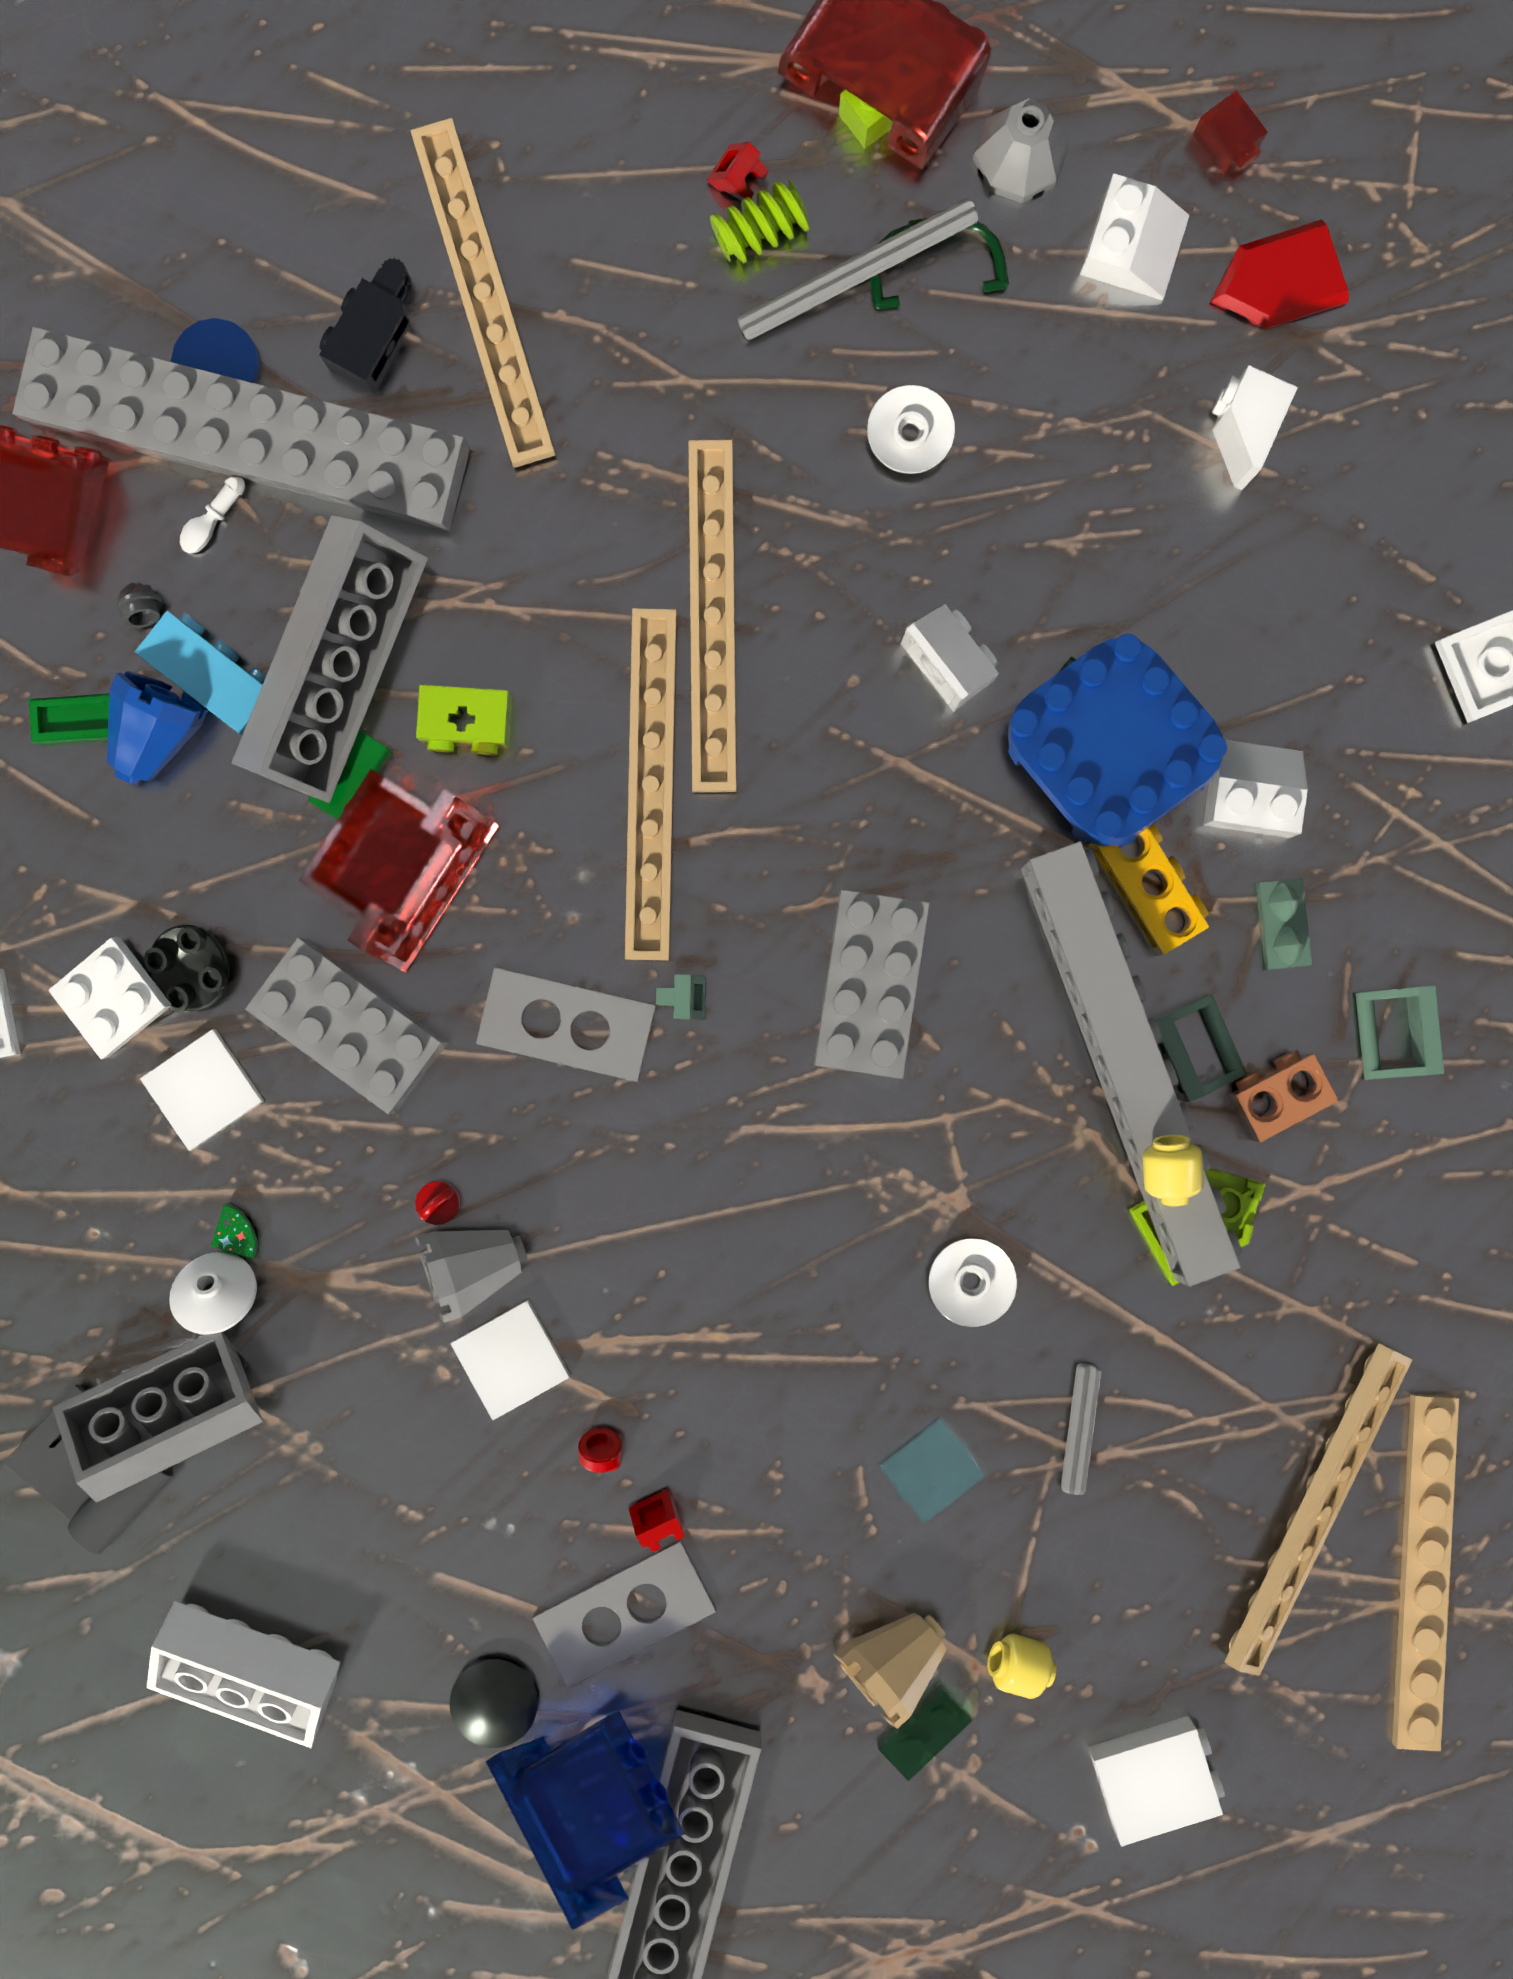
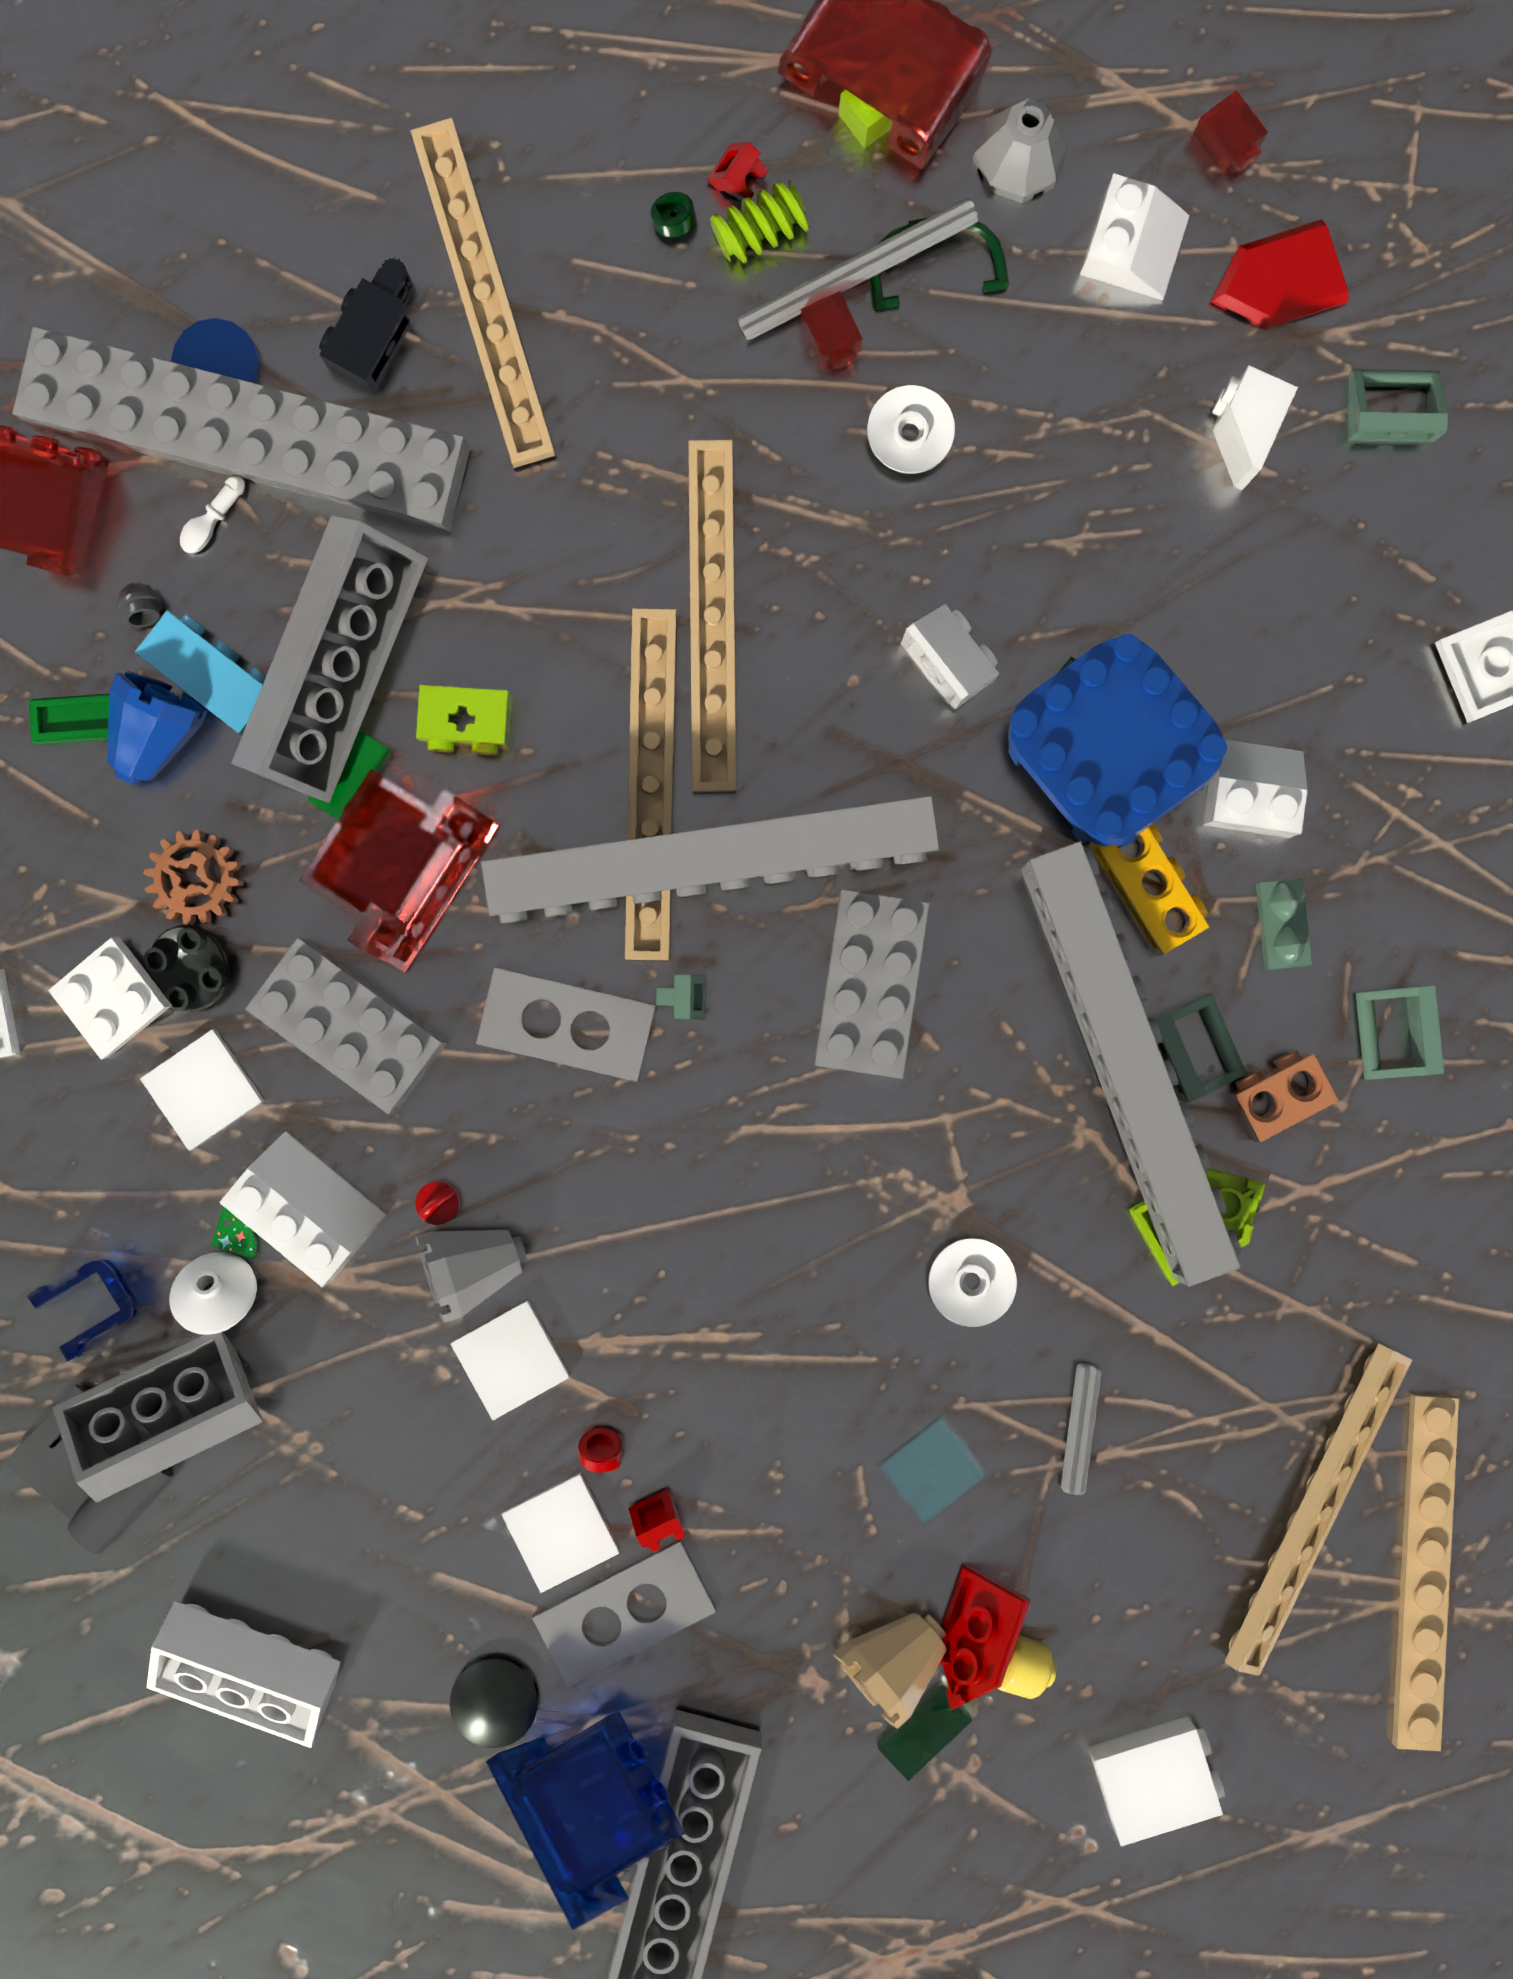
(116, 1285): none -> clear blue piece
(203, 864): none -> nougat gear
(303, 1208): none -> white slope
(561, 1532): none -> white tile
(673, 214): none -> dark green tile
(710, 856): none -> light grey brick
(831, 331): none -> clear red brick
(980, 1634): none -> red tile
(1173, 1169): light yellow head -> none
(1396, 425): none -> sand green tile

